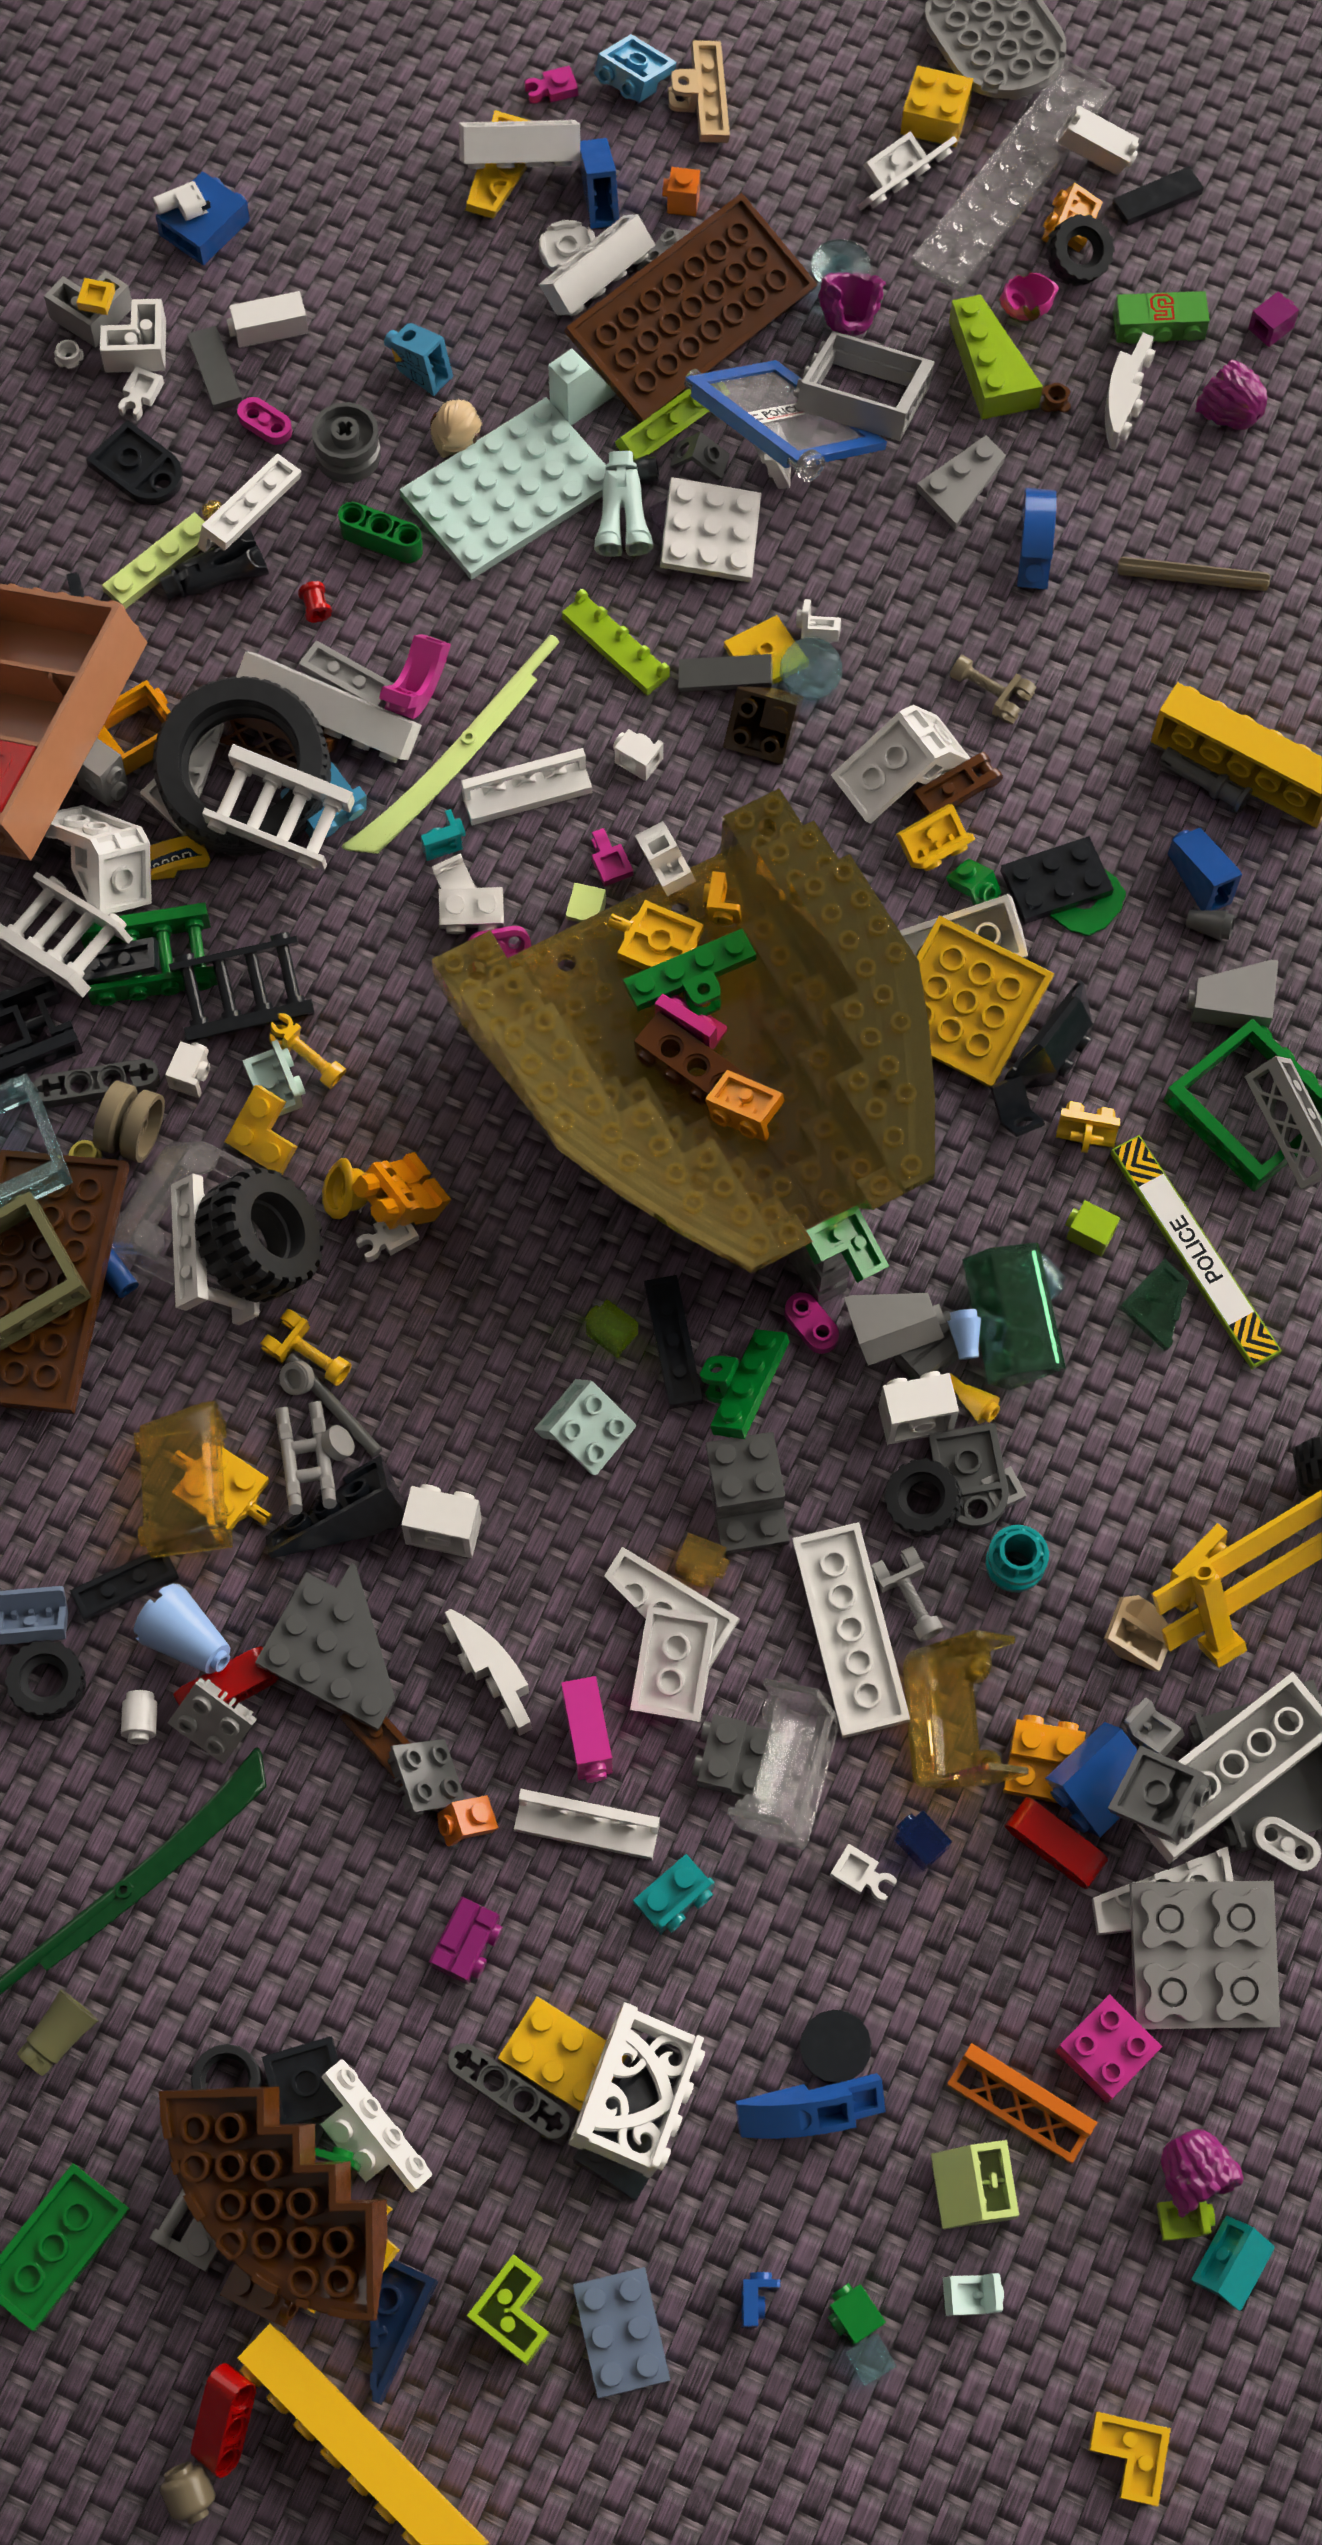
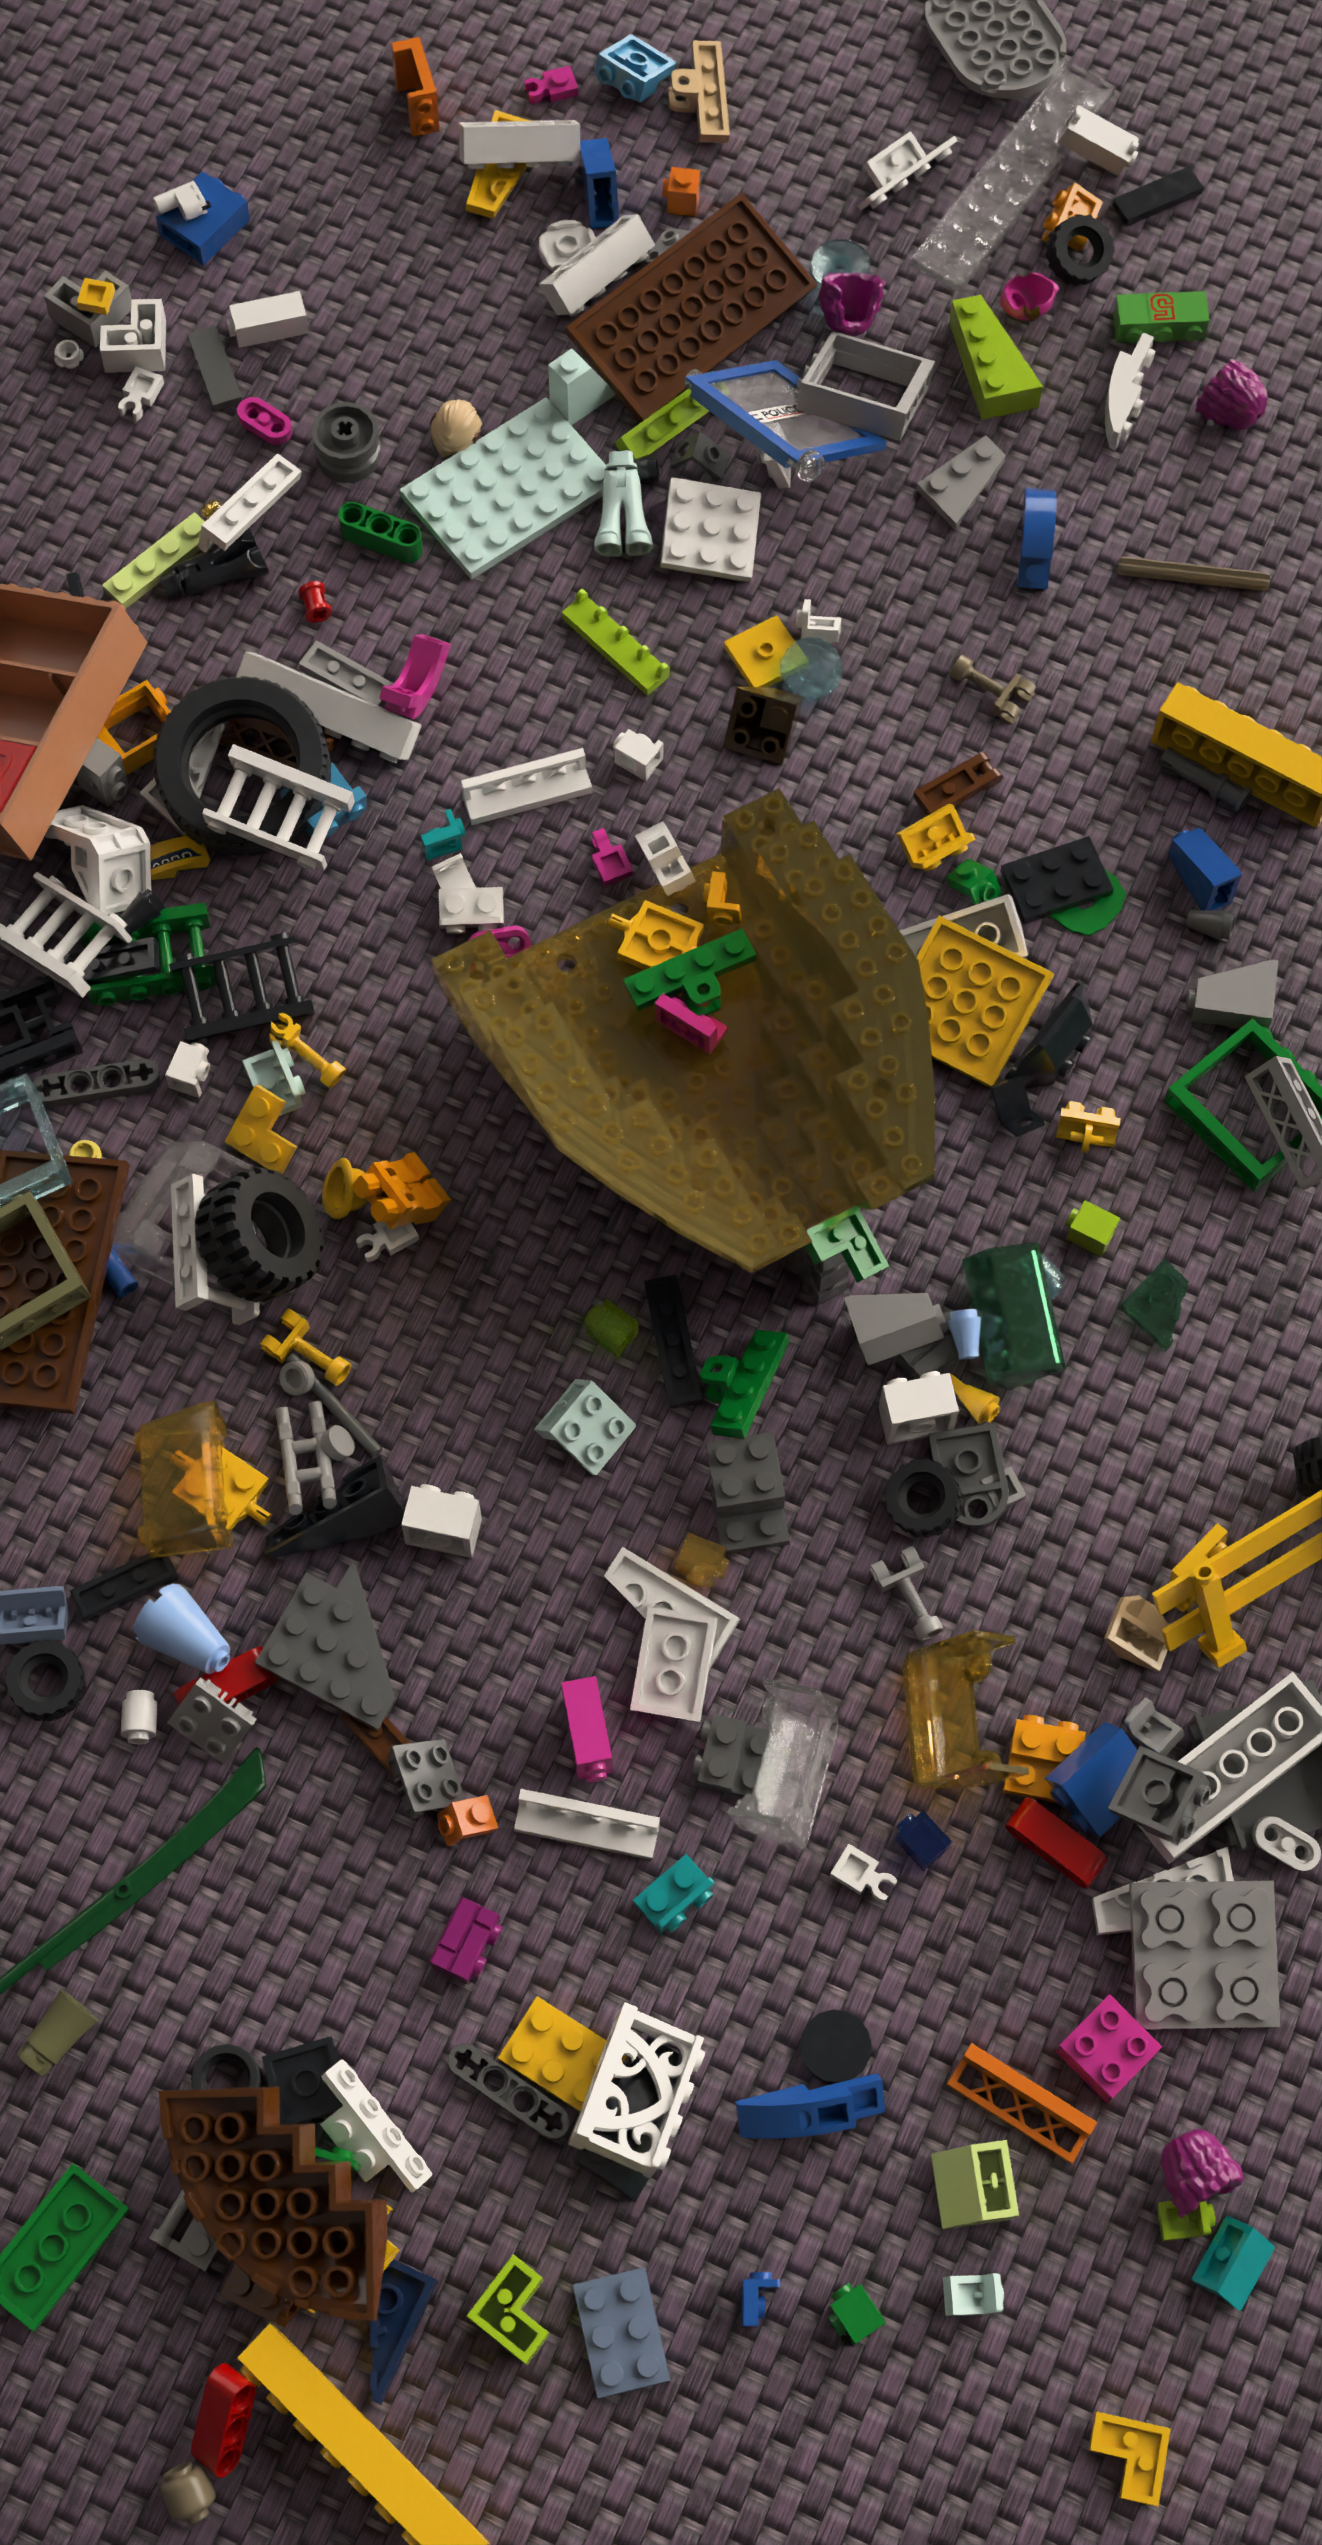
(128, 1121): dark tan wheel -> none
(136, 464): black tile -> none
(142, 911): none -> black cone
(410, 72): none -> orange panel
(410, 804): yellowish green piece -> none
(420, 356): dark azure torso -> none
(486, 1657): white slope -> none
(585, 902): yellowish green panel -> none
(665, 1034): reddish brown brick -> none
(725, 672): dark grey tile -> none
(743, 1105): light orange bracket -> none
(810, 1321): dark pink plate -> none
(851, 1630): white plate -> none
(870, 2359): clear light blue tile -> none
(904, 751): white bracket -> none
(936, 105): yellow brick -> none
(1021, 1540): teal piece -> none
(1055, 391): reddish brown plate -> none
(1195, 1252): tile -> none
(1273, 319): magenta brick -> none

